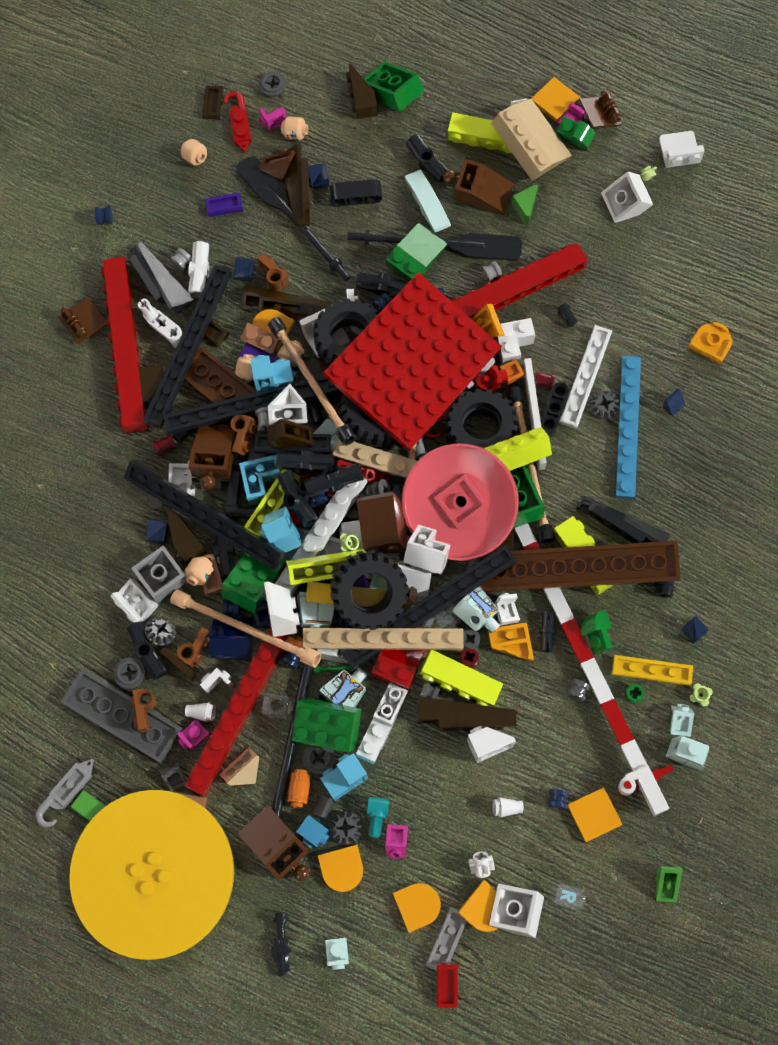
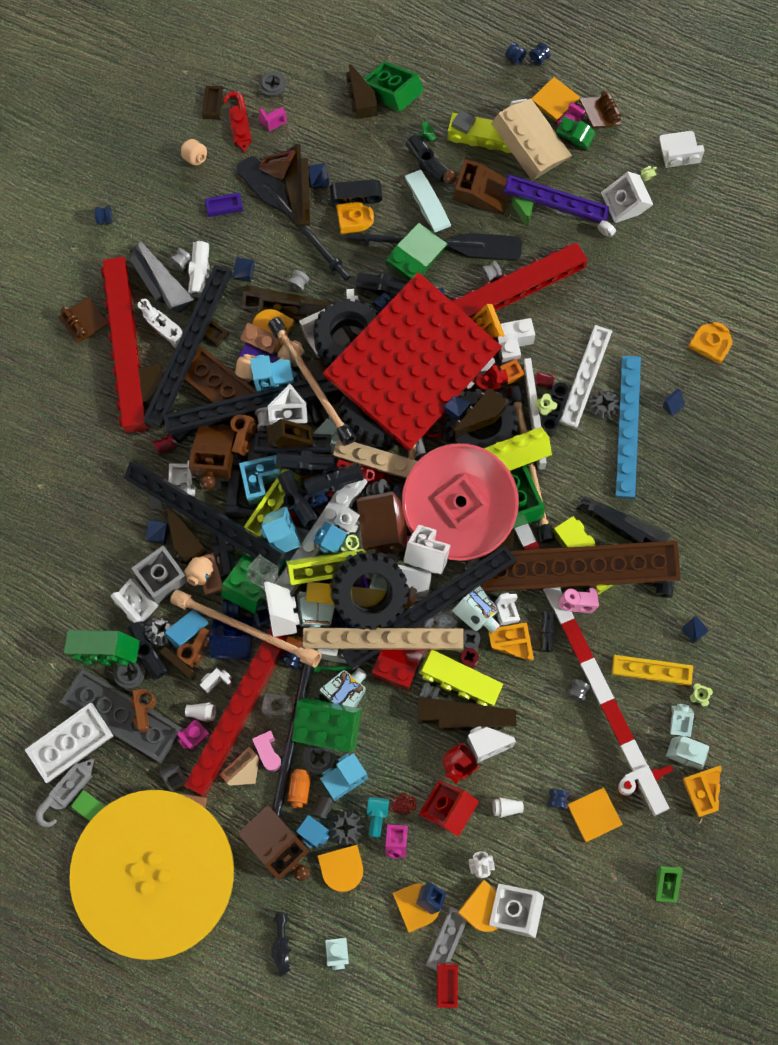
(69, 742): none -> white plate
(101, 647): none -> green brick
(185, 628): none -> dark azure slope
(259, 566): none -> clear brick
(269, 758): none -> bright pink leg
(273, 272): dark orange plate -> none
(294, 128): light nougat head -> none
(297, 281): none -> light grey wheel
(329, 538): none -> dark azure brick
(347, 520): none -> white bracket
(354, 217): none -> light orange tile
(381, 723): white slope -> none
(403, 804): none -> clear red plant
(427, 131): none -> green plant
(431, 898): none -> dark blue slope
(449, 807): none -> red slope
(456, 408): none -> dark blue slope
(459, 763): none -> red helmet
(463, 122): none -> dark grey tile
(485, 412): none -> dark brown slope
(515, 53): none -> dark blue wheel
(539, 54): none -> dark blue wheel
(544, 410): none -> yellowish green plate
(555, 199): none -> dark purple tile
(567, 315): black pin -> none
(569, 897): clear brick -> none
(579, 601): none -> bright pink leg
(596, 629): green brick -> none
(606, 228): none -> white tile
(638, 698): green bush -> none
(704, 790): none -> light orange wing

